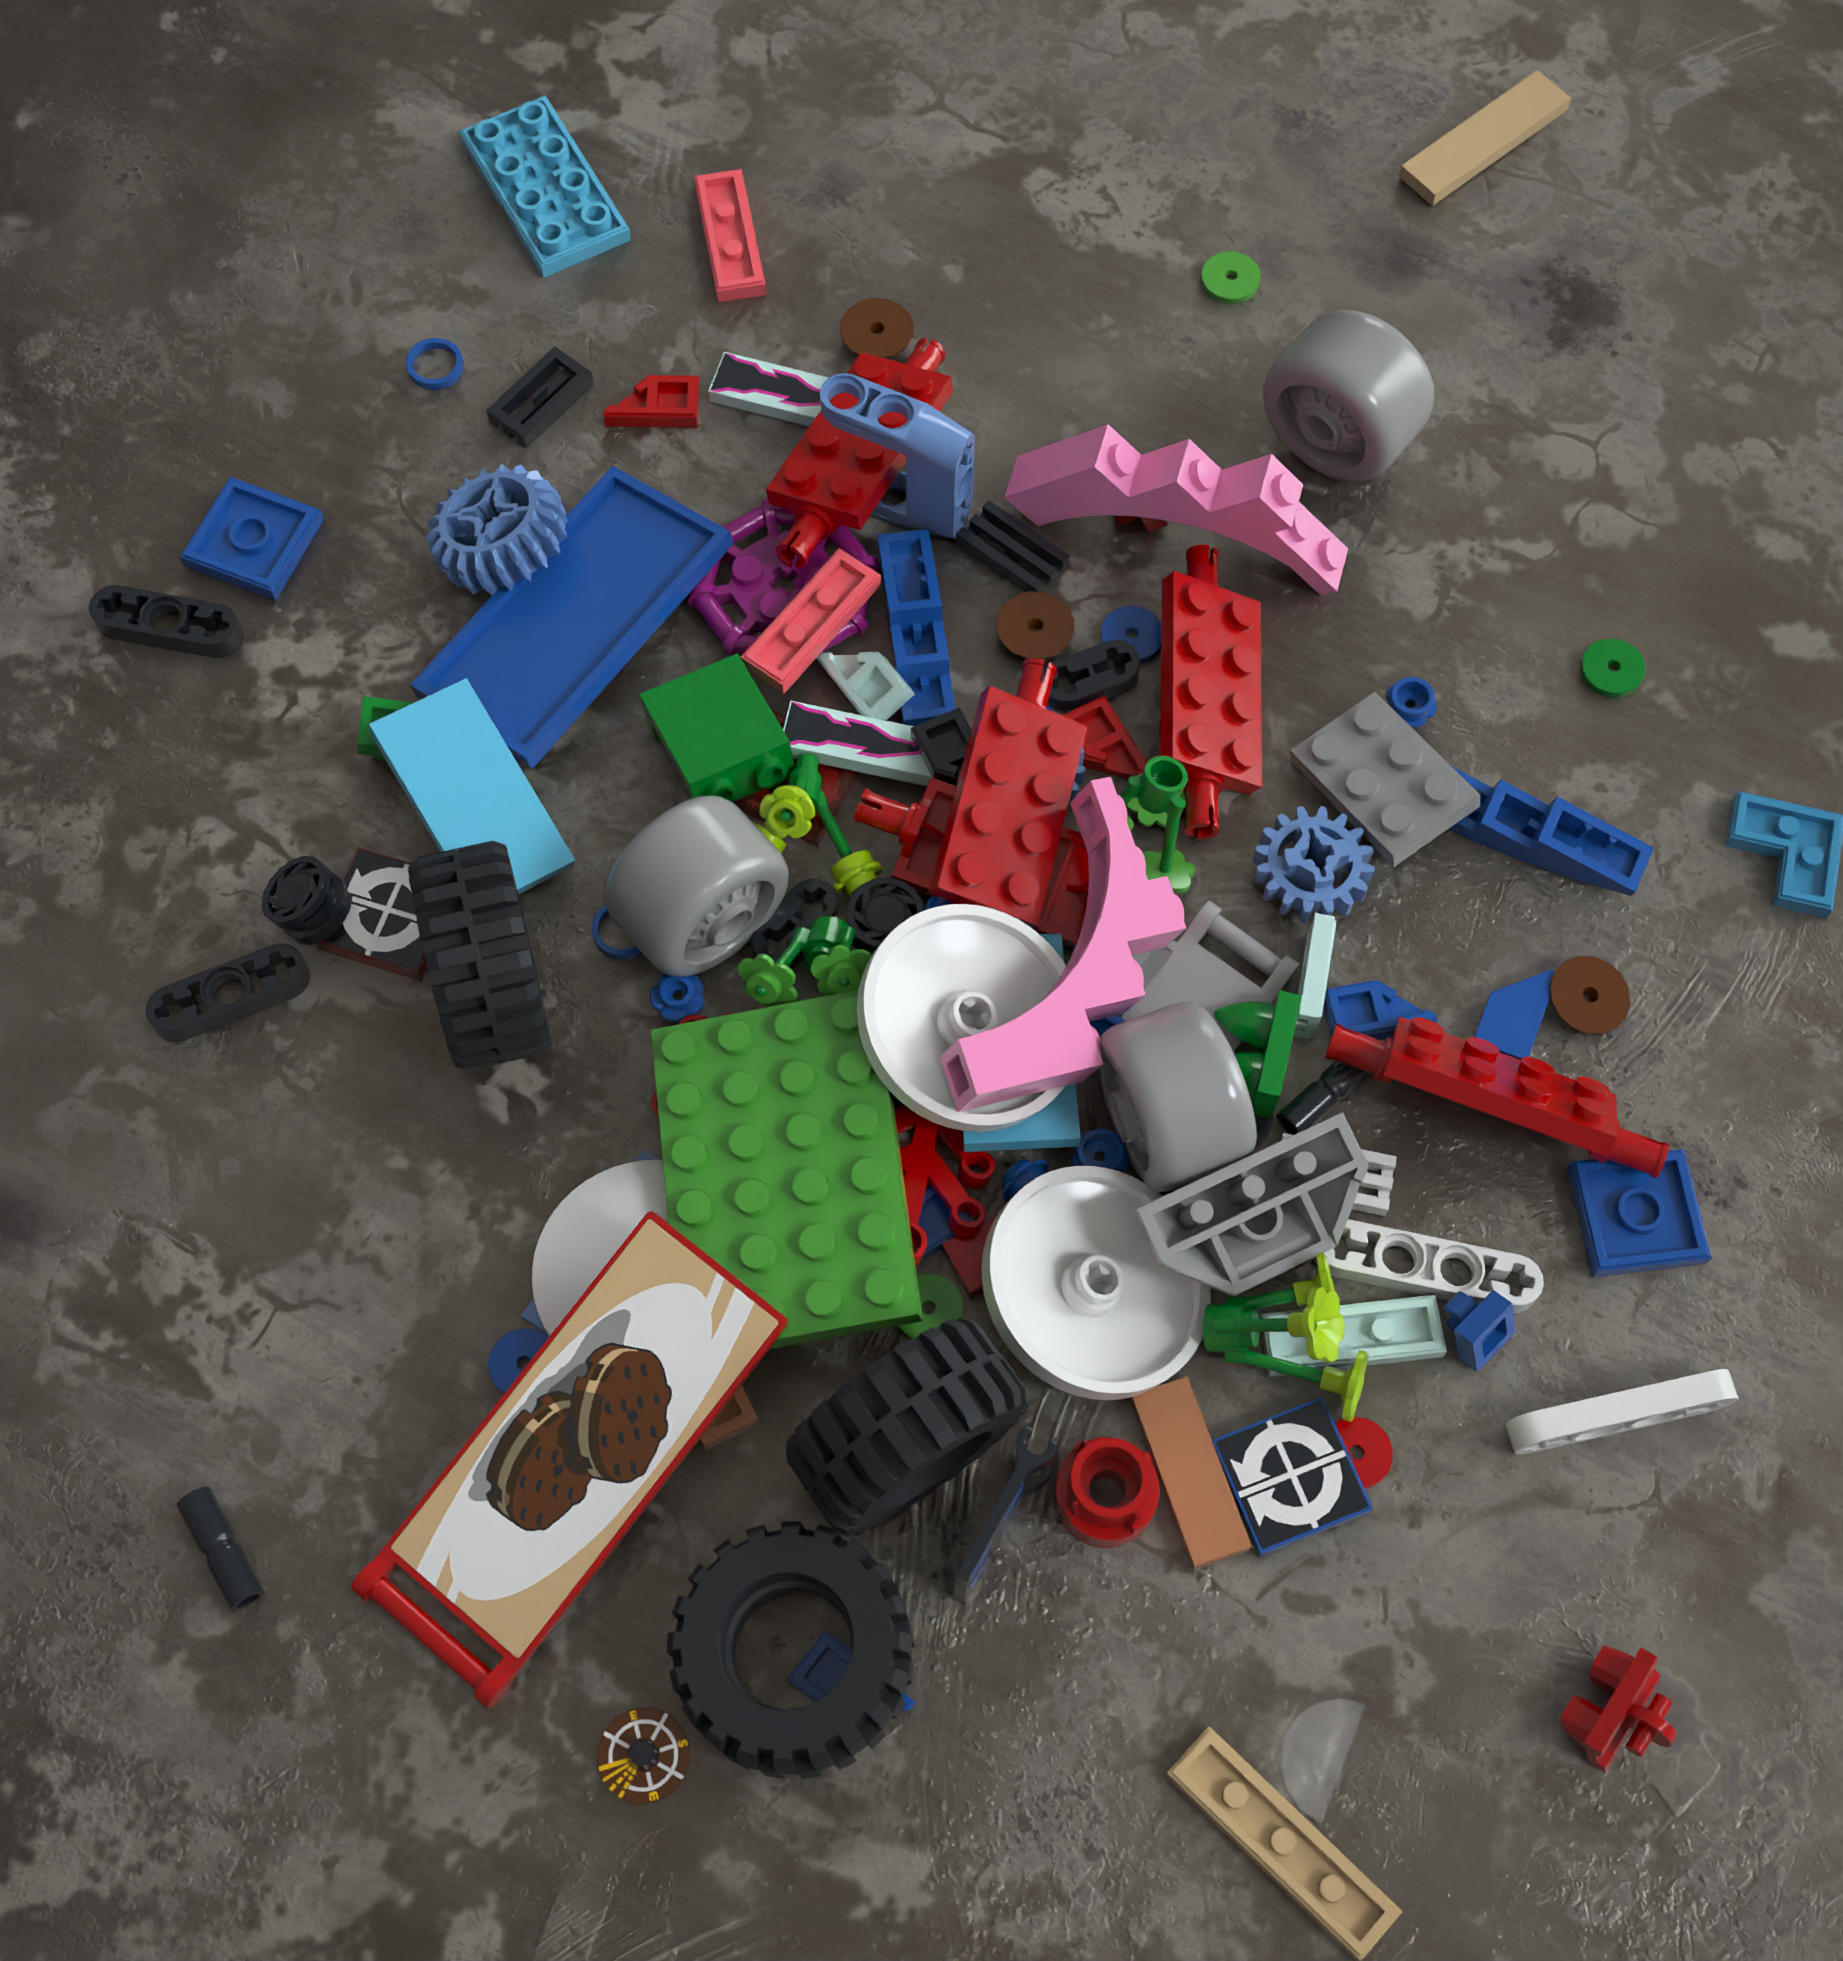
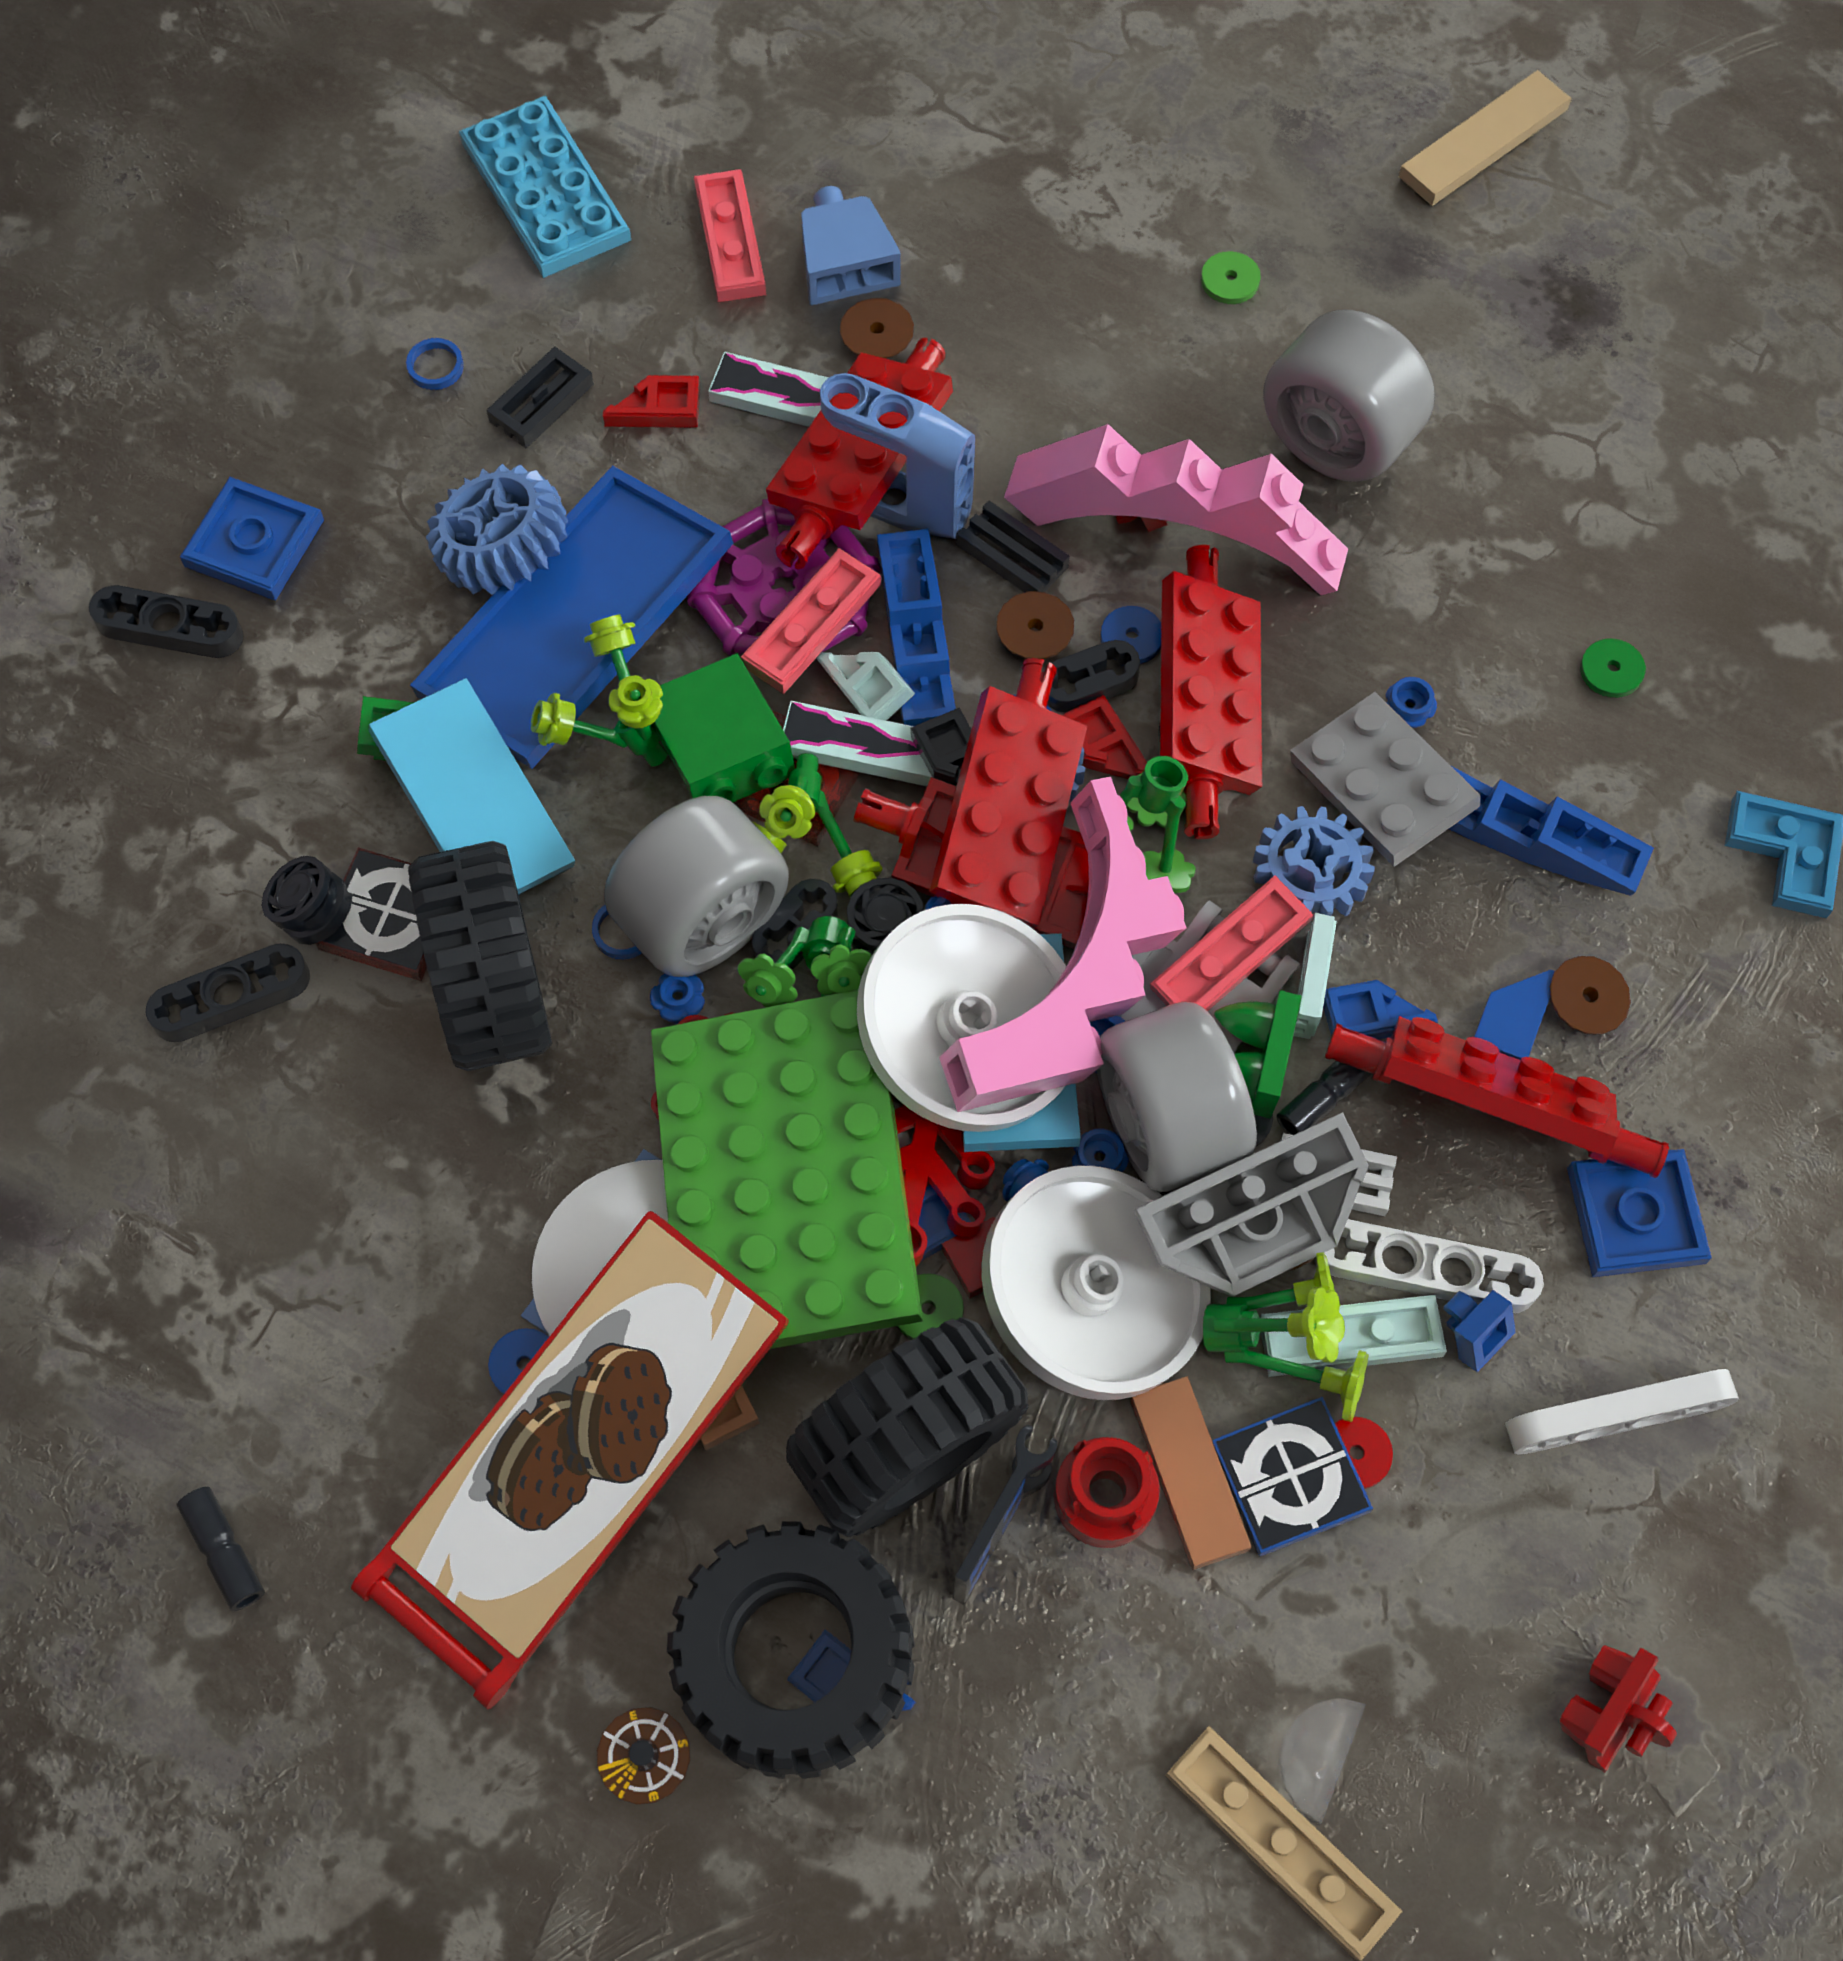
(634, 700): none -> lime plant
(846, 248): none -> medium blue torso
(1234, 947): none -> coral tile

